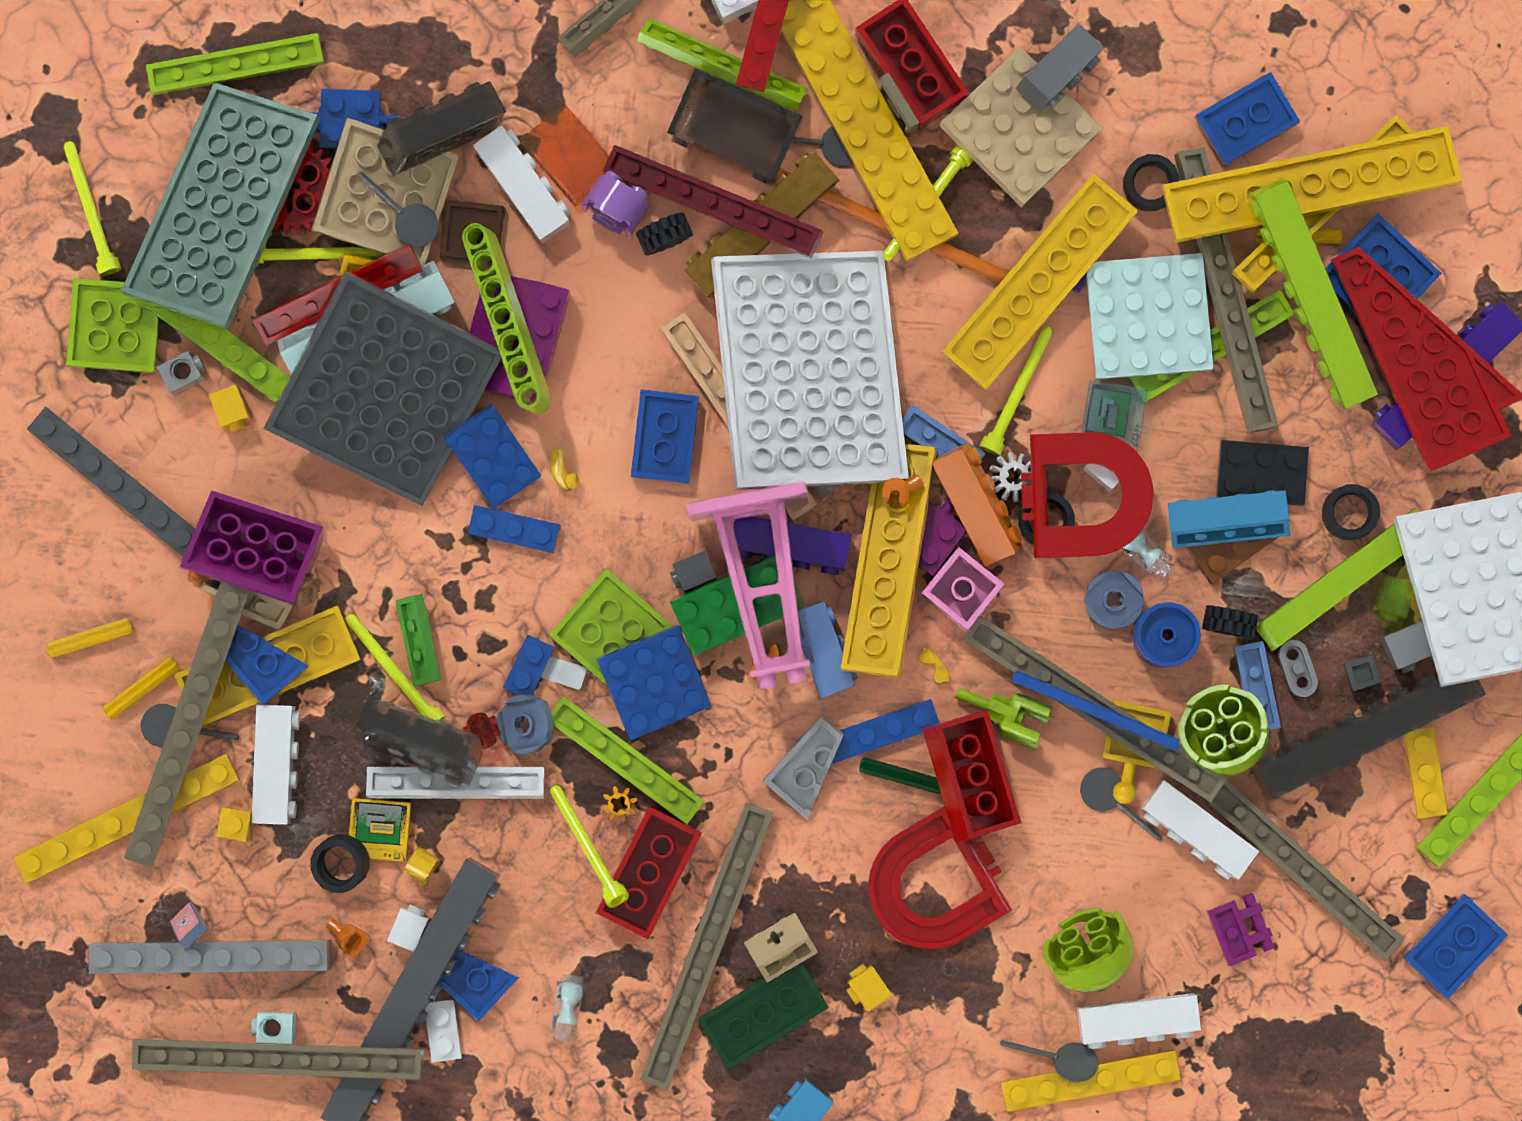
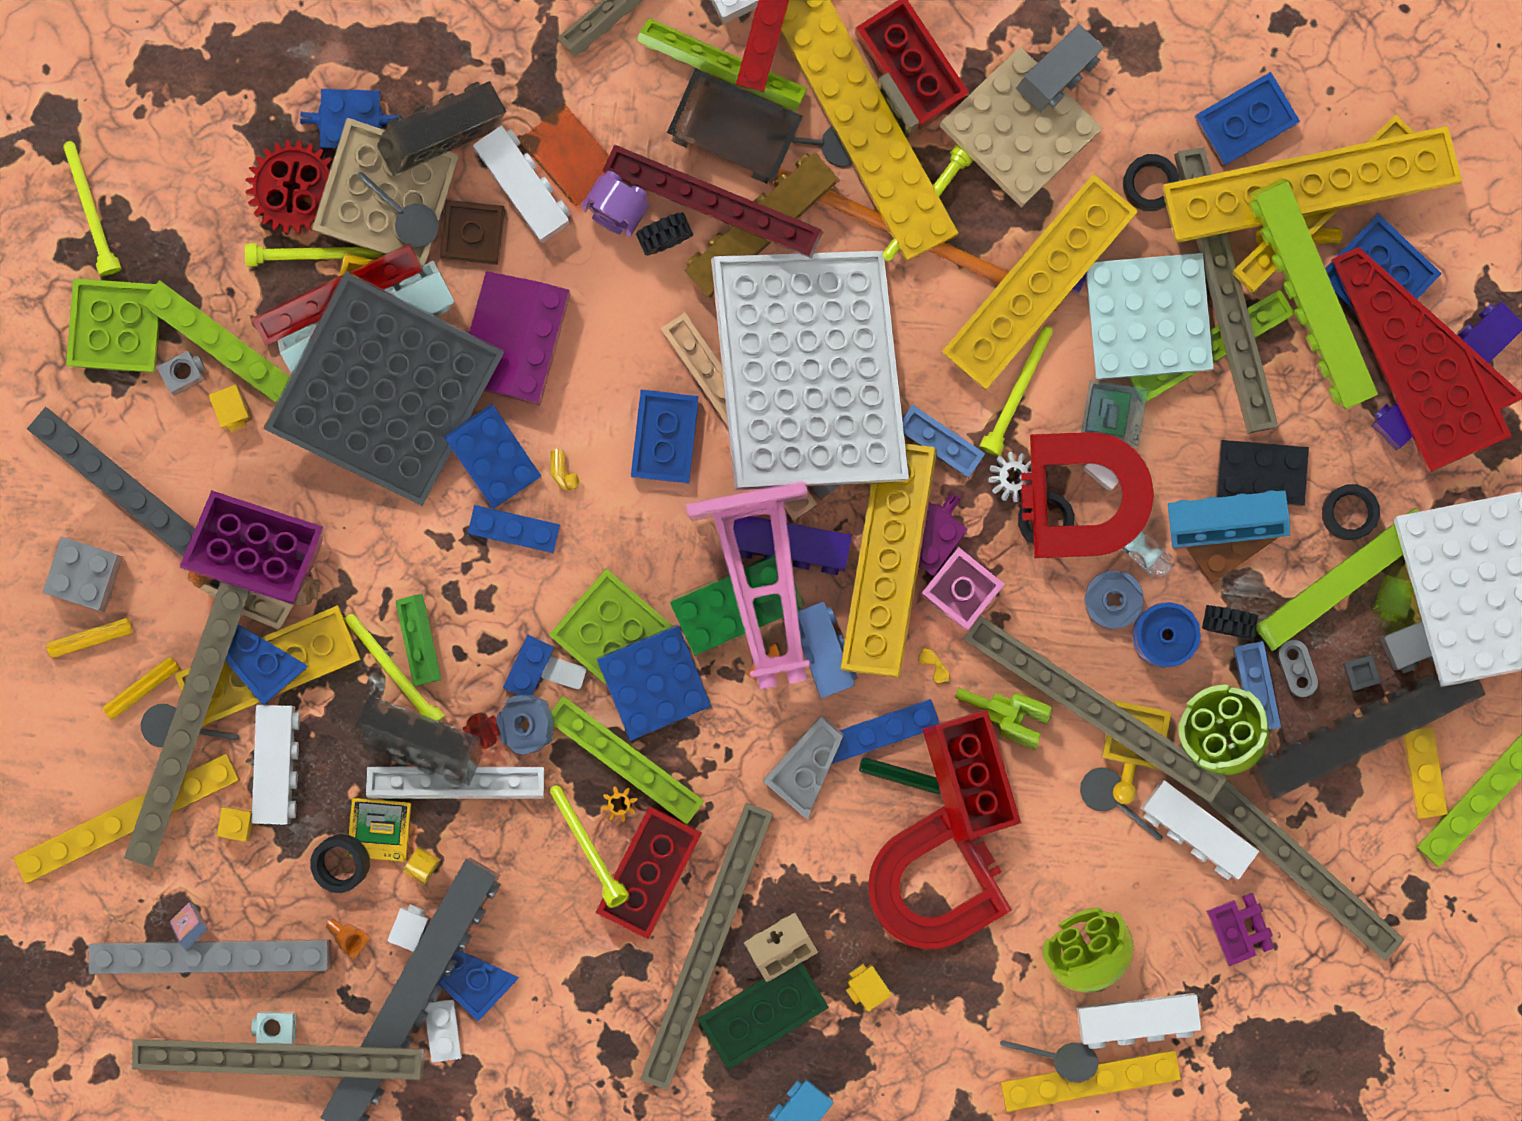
(82, 574): none -> light grey brick
(221, 205): sand green plate -> none
(235, 64): lime plate -> none
(516, 326): lime beam -> none
(568, 996): clear piece -> none
(692, 572): dark grey brick -> none
(900, 488): orange piece -> none
(977, 504): orange brick -> none
(1096, 710): blue tile -> none
(1455, 946): blue plate -> none

